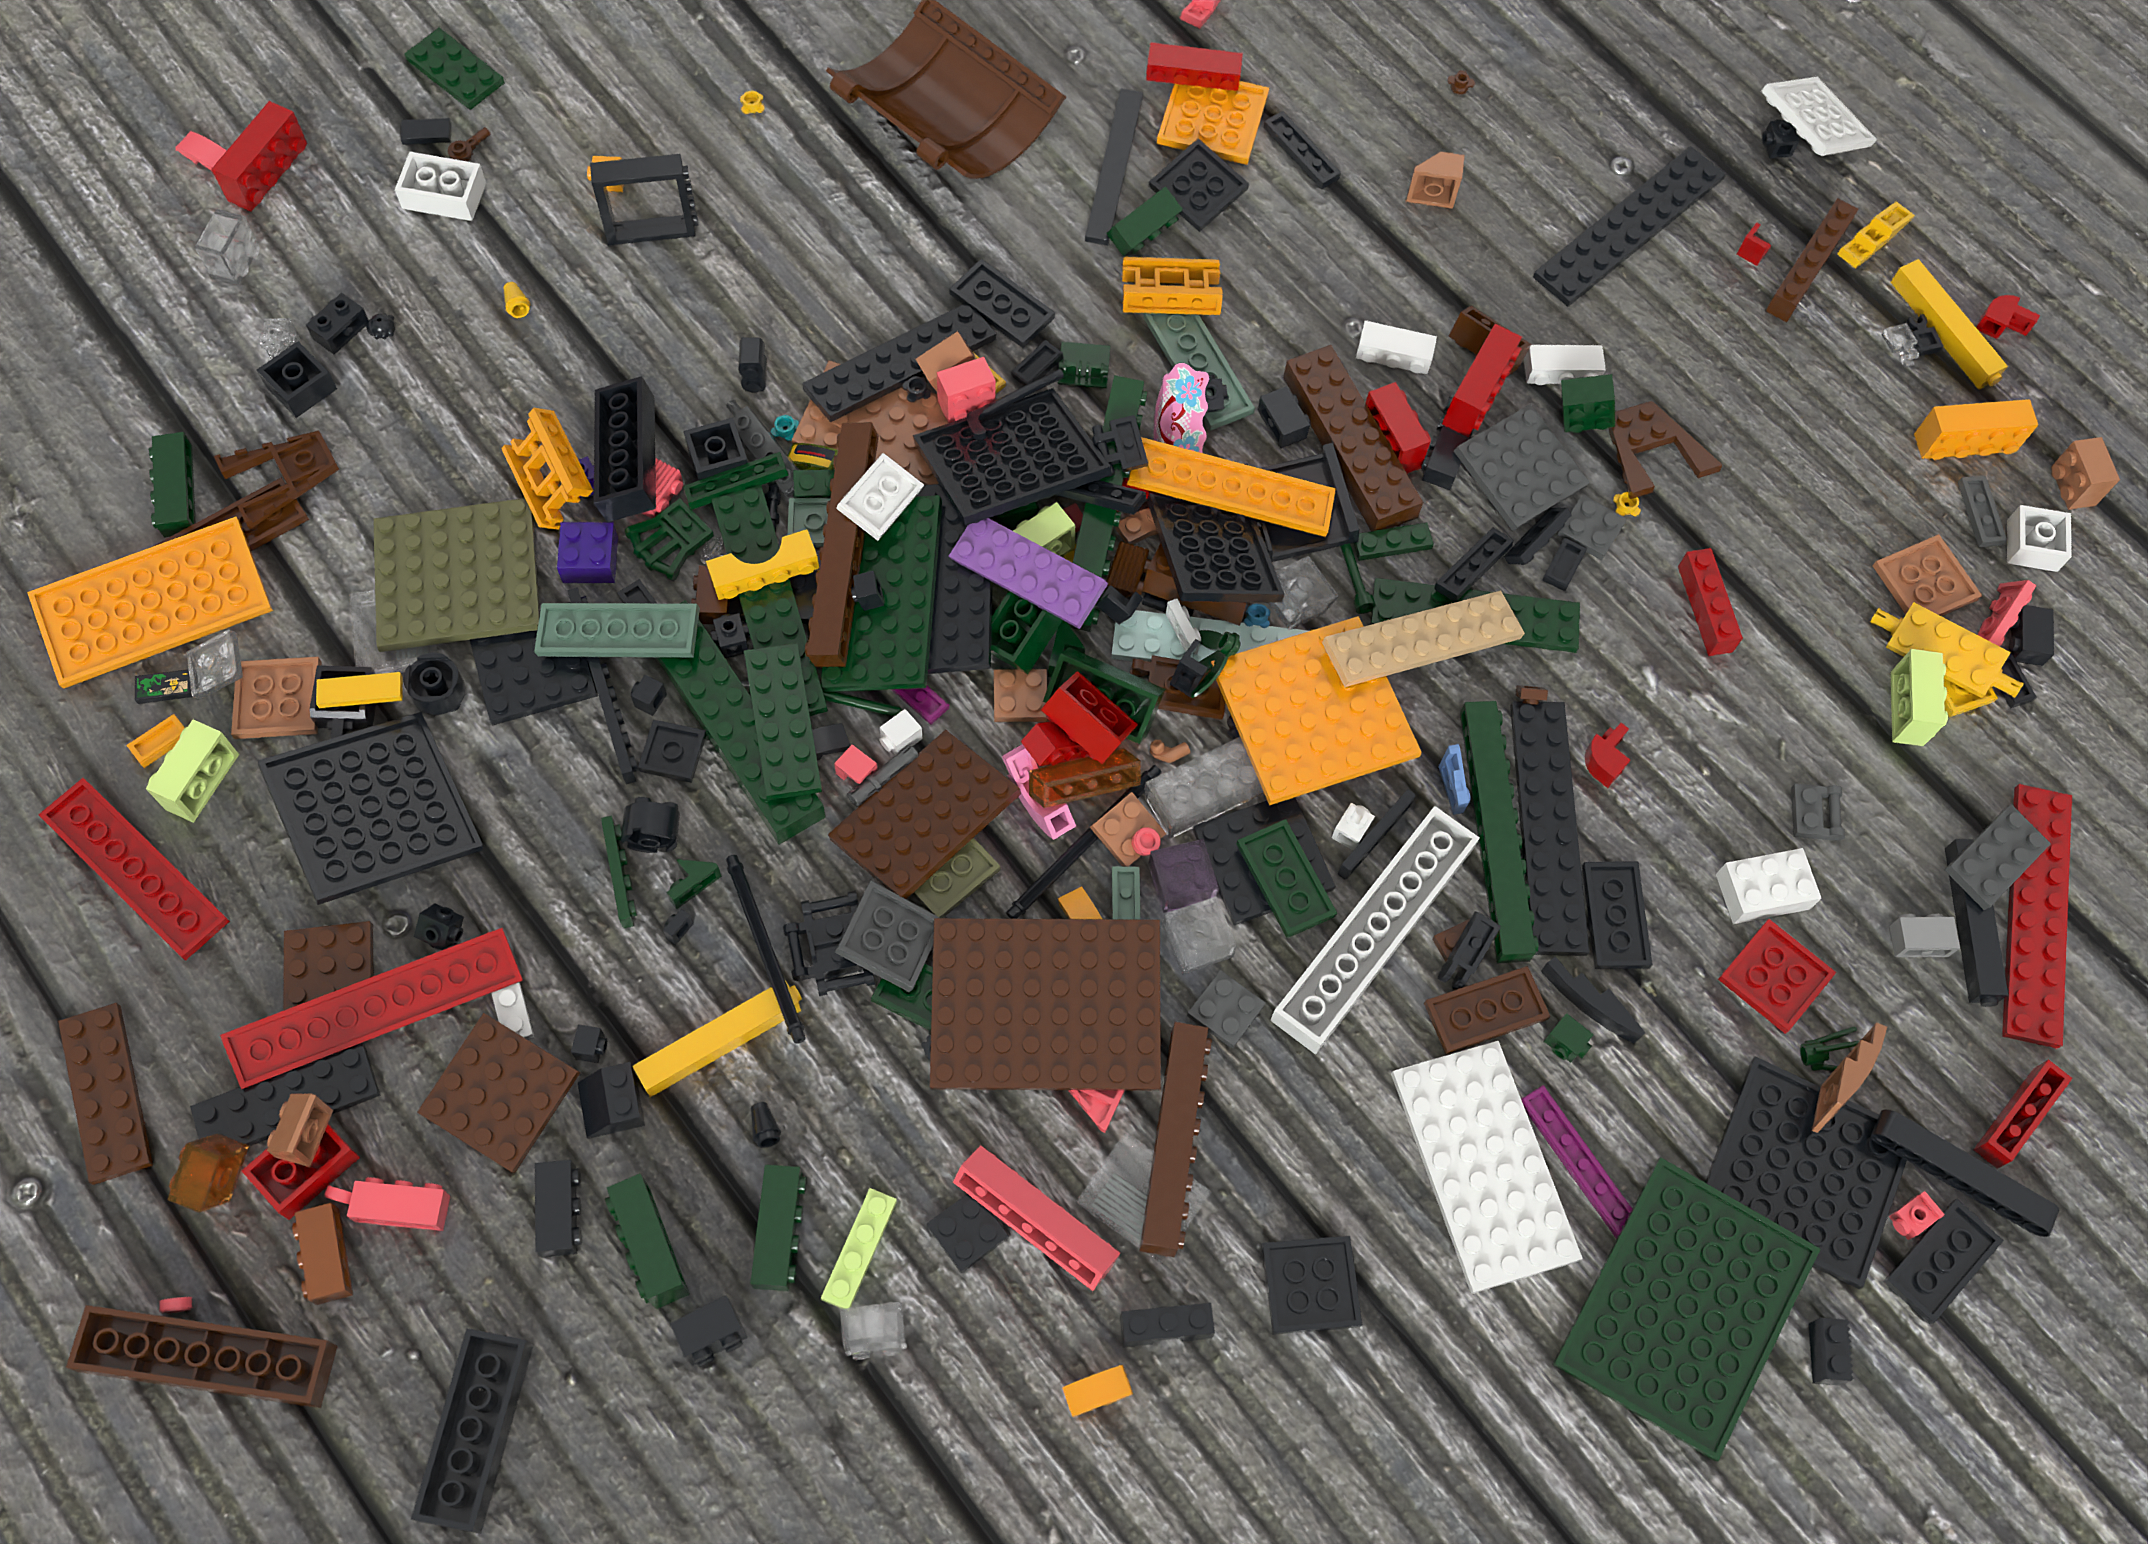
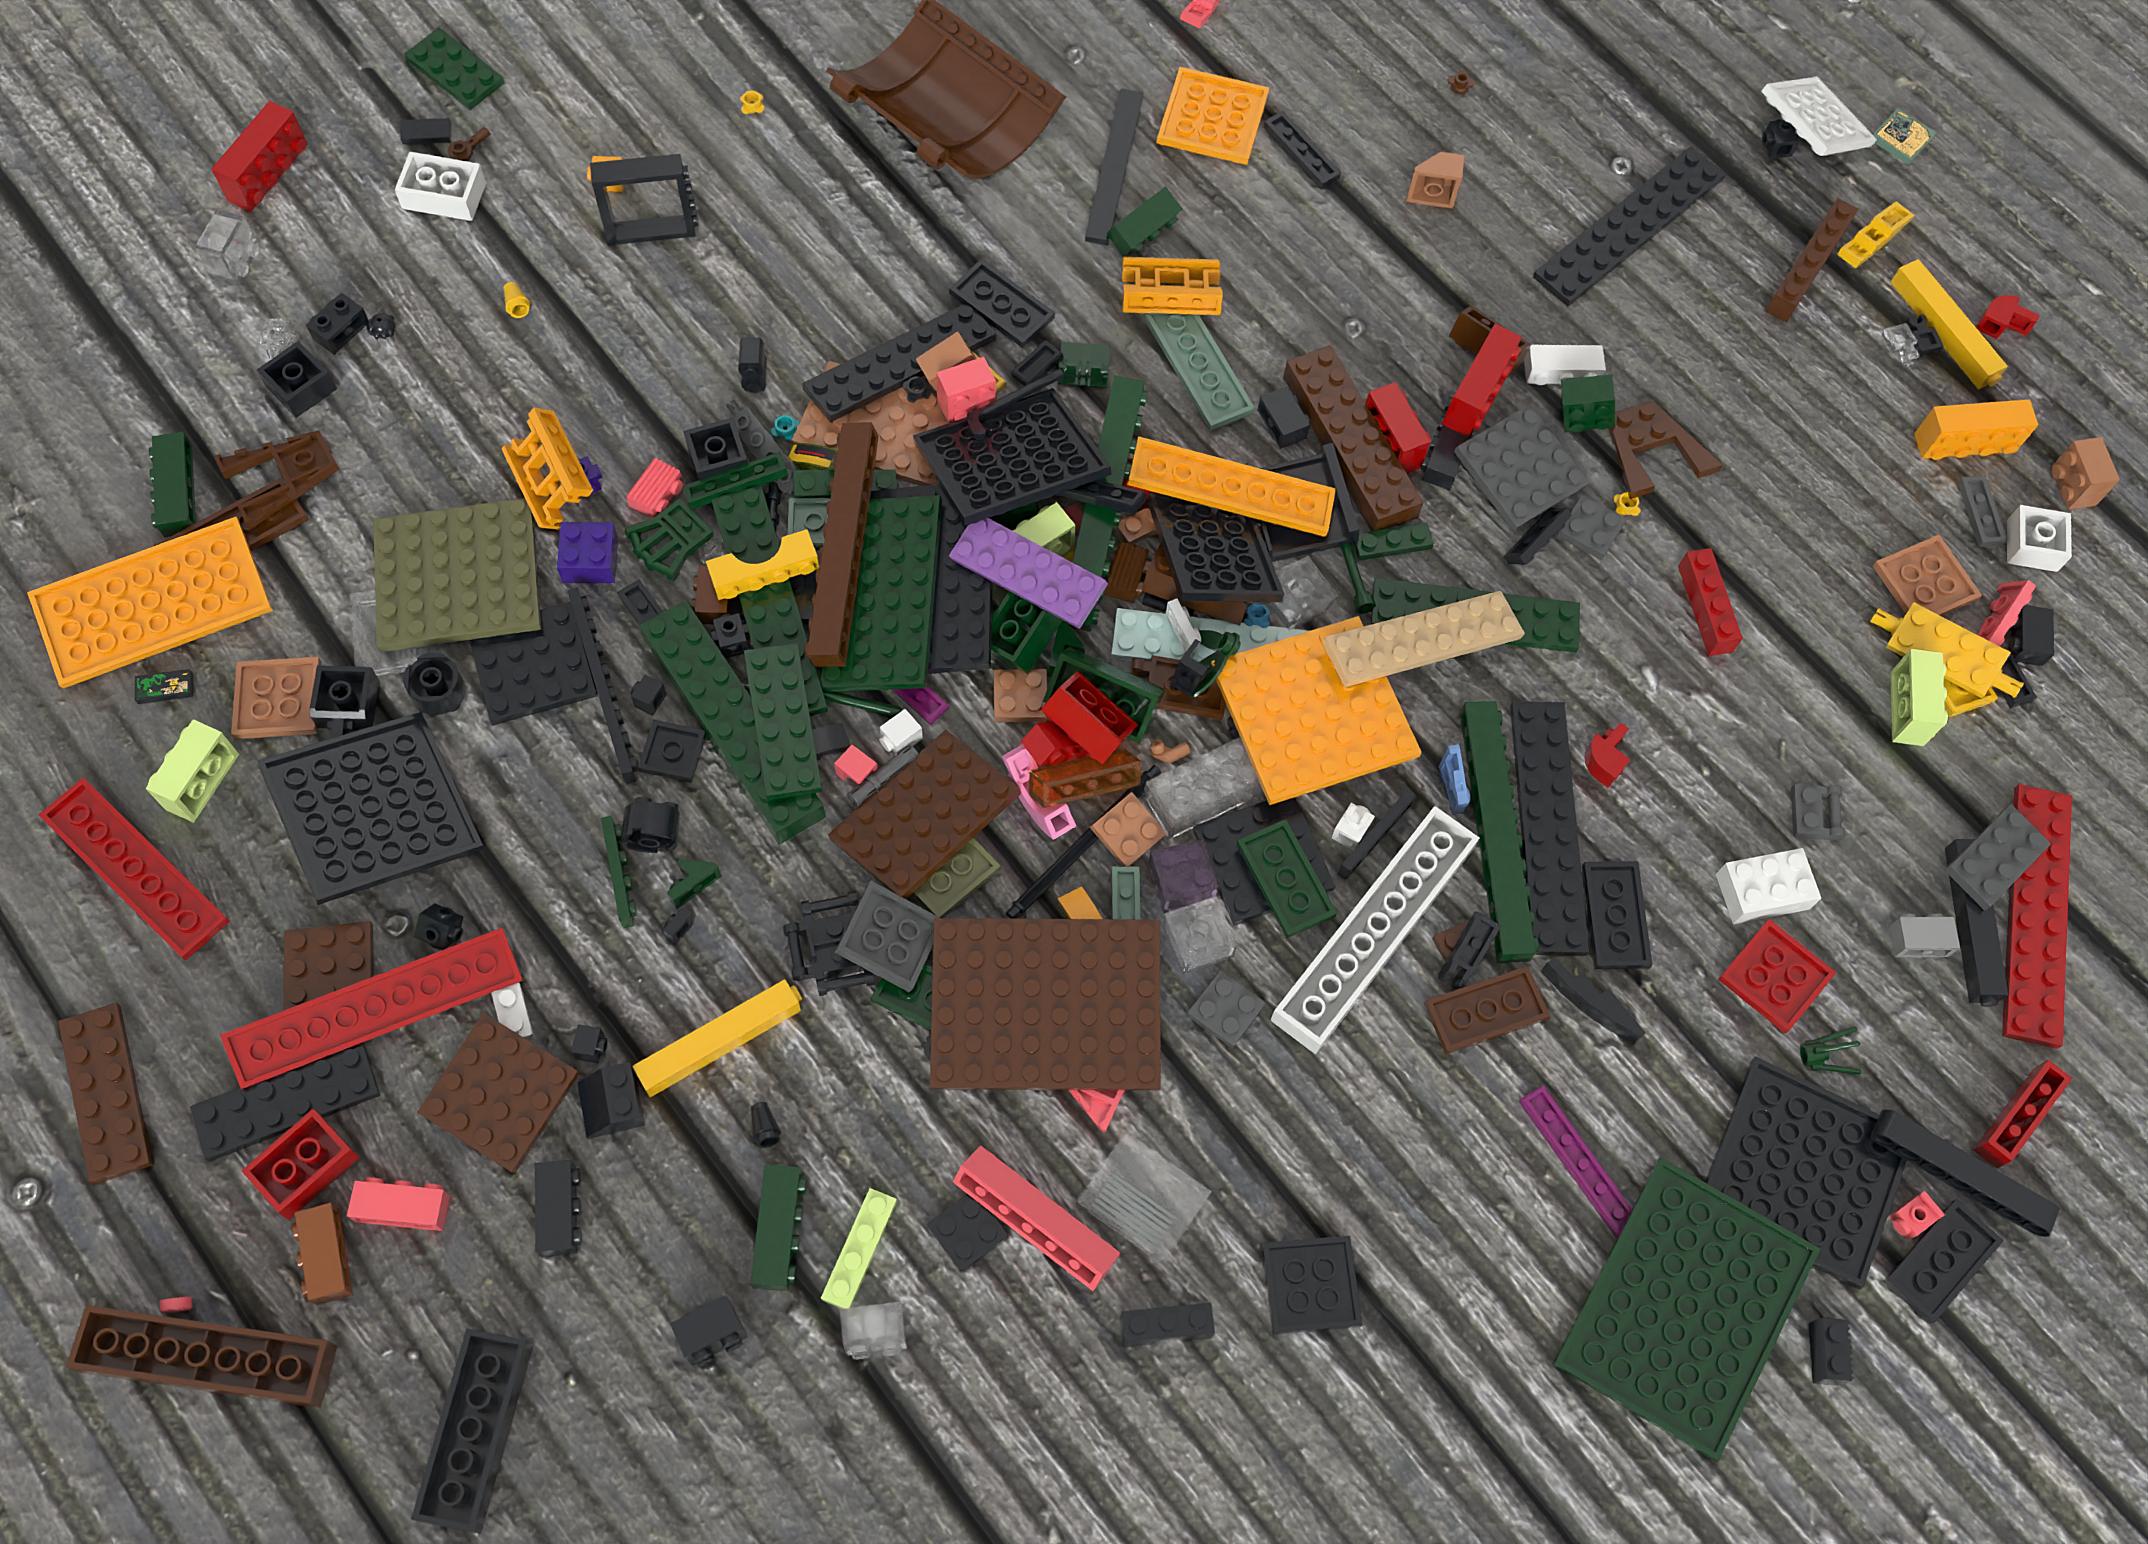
(156, 741): light orange tile -> none
(200, 149): coral slope -> none
(207, 1172): clear orange brick -> none
(214, 664): clear plate -> none
(299, 1129): nougat slope -> none
(338, 1194): coral tile -> none
(359, 690): yellow tile -> none
(617, 630): sand green plate -> none
(624, 449): black brick -> none
(647, 1240): dark green brick -> none
(790, 1015): black piece -> none
(867, 590): black plate -> none
(880, 496): white tile -> none
(1097, 1390): light orange slope -> none
(1118, 606): black panel -> none
(1127, 443): black plate -> none
(1145, 841): coral tile -> none
(1174, 1140): reddish brown brick -> none
(1182, 408): sticker -> none
(1194, 66): red brick -> none
(1200, 184): black plate -> none
(1218, 394): black brick -> none
(1396, 347): white brick -> none
(1473, 564): black plate -> none
(1485, 1167): white plate -> none
(1531, 694): reddish brown plate -> none
(1564, 564): black tile -> none
(1569, 1039): dark green brick -> none
(1753, 248): red panel -> none
(1848, 1076): nougat slope -> none
(1903, 136): none -> tile

